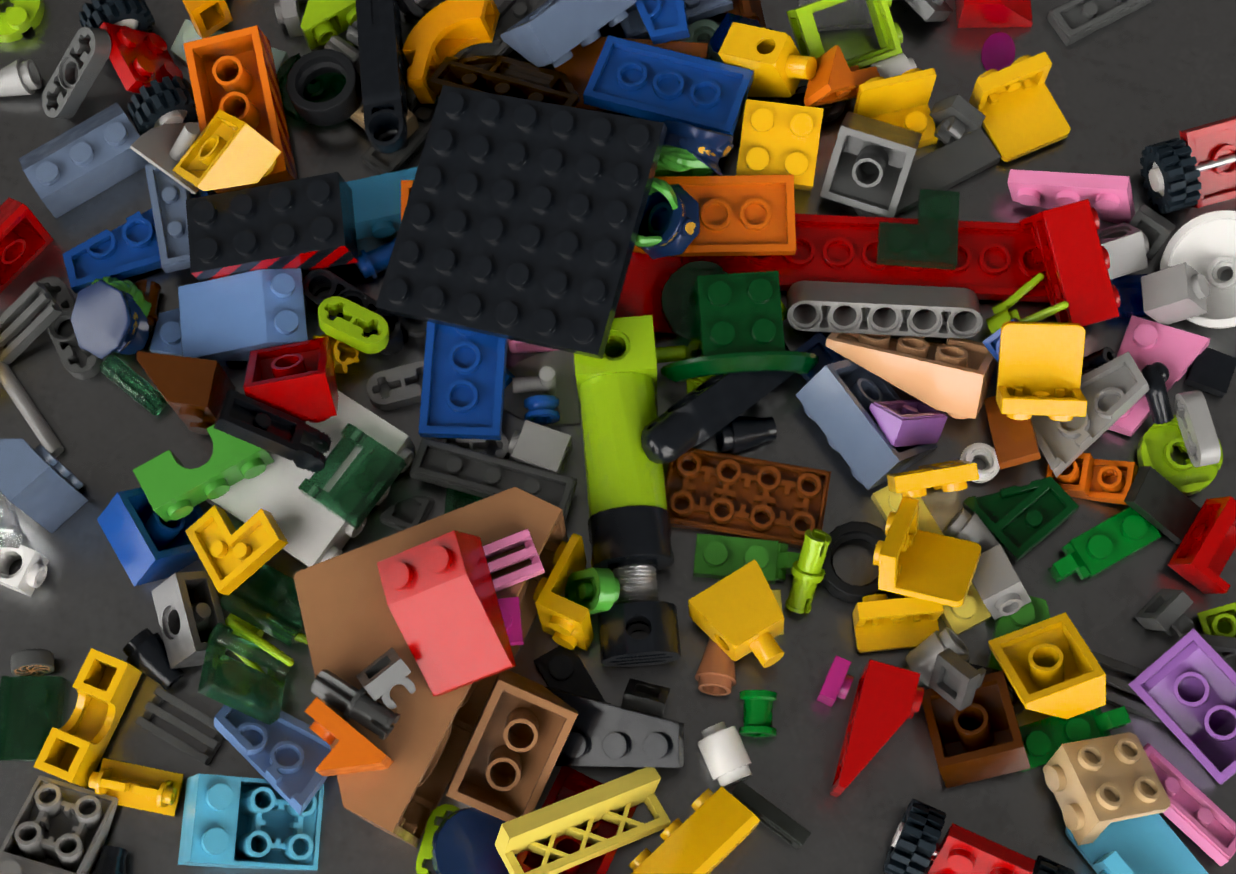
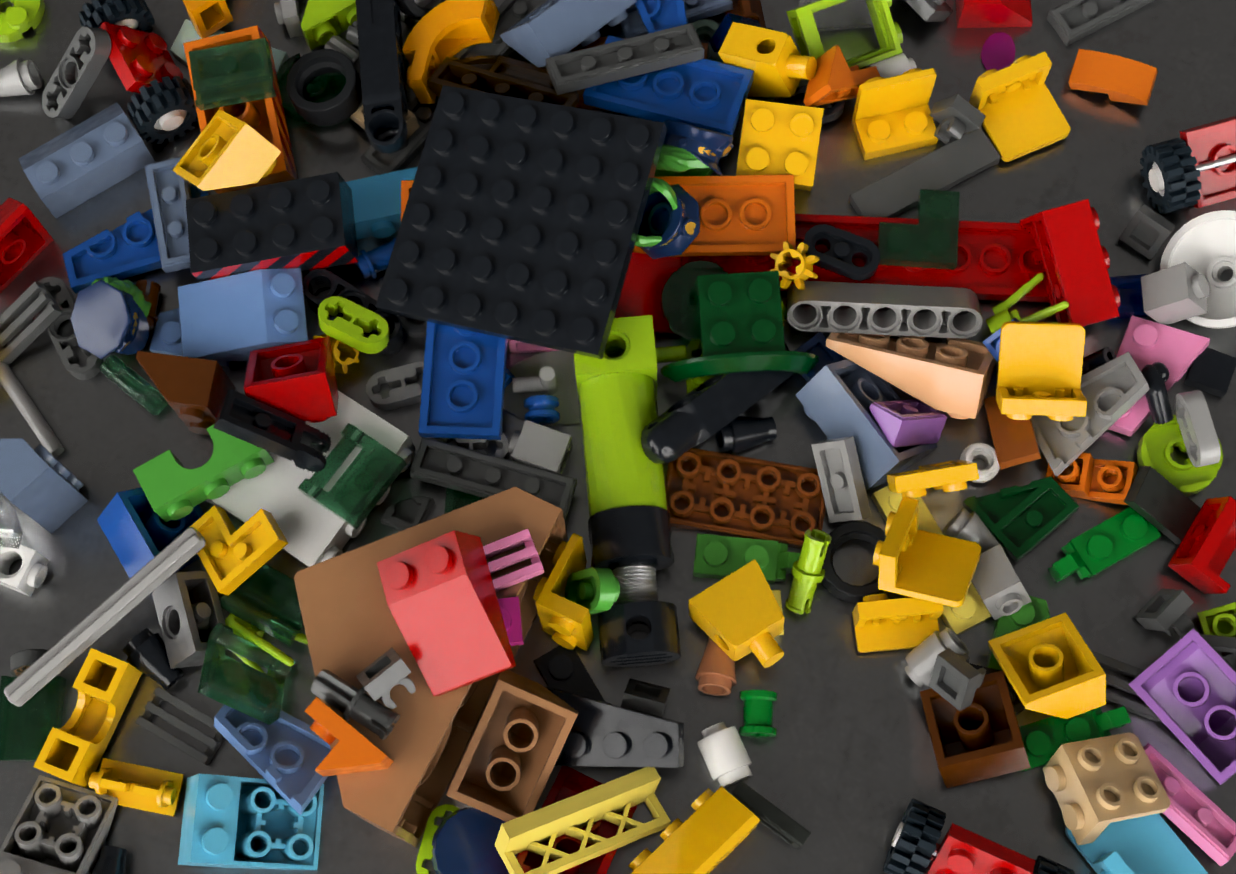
(104, 617): none -> light grey axle
(165, 147): light grey shield -> none
(232, 74): none -> clear green plate
(624, 58): none -> dark grey tile
(803, 271): none -> yellow gear
(836, 682): dark pink plate -> none
(841, 479): none -> light grey plate
(842, 250): none -> black plate
(870, 164): dark grey slope -> none
(880, 706): red slope -> none
(1106, 193): bright pink wing -> none
(1114, 75): none -> orange slope
(1126, 249): light grey brick -> none

